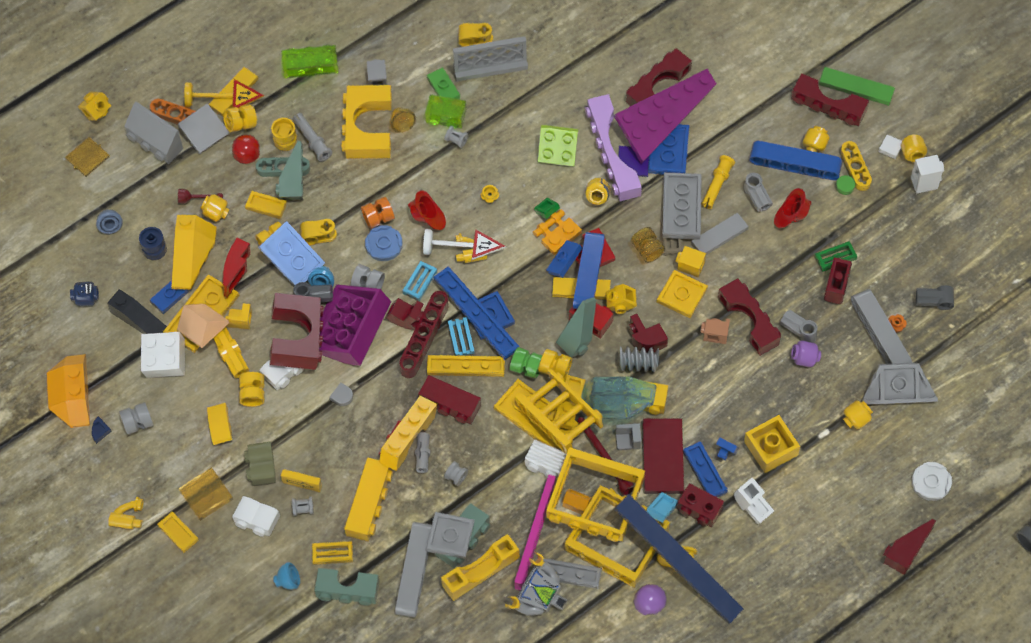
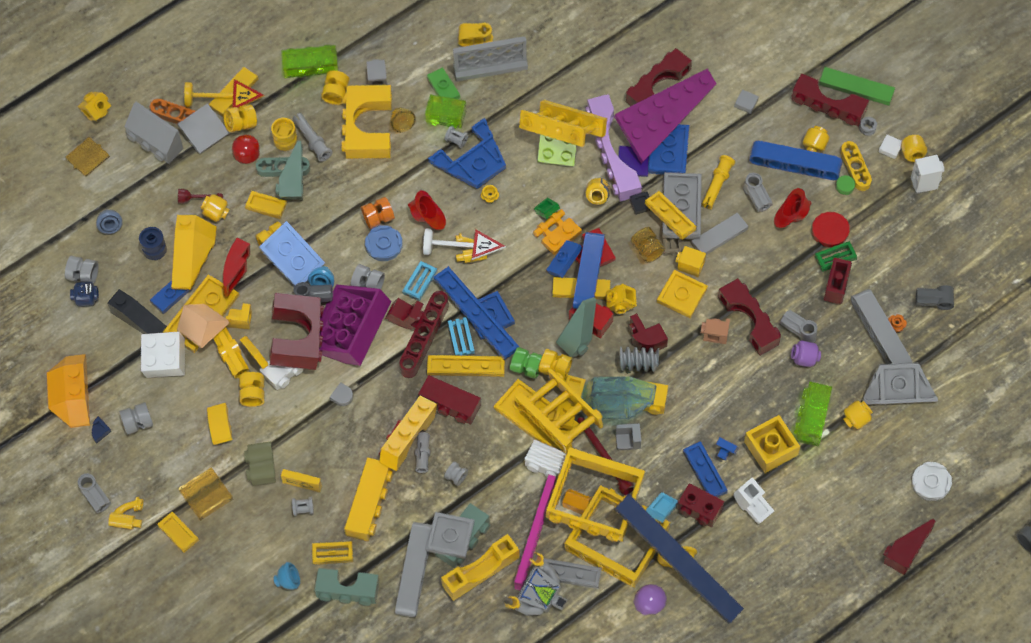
(83, 270): none -> light grey wheel
(93, 493): none -> light grey piece
(254, 352): none -> yellow tile
(255, 516): white brick -> none
(316, 231): yellow piece -> none
(335, 87): none -> yellow wheel
(478, 163): none -> blue wing
(563, 123): none -> yellow fence
(638, 202): none -> black tile
(663, 455): dark red tile -> none
(670, 215): none -> yellow tile
(746, 101): none -> light grey tile
(813, 413): none -> clear neon green brick
(830, 229): none -> red tile
(871, 122): none -> light grey bush

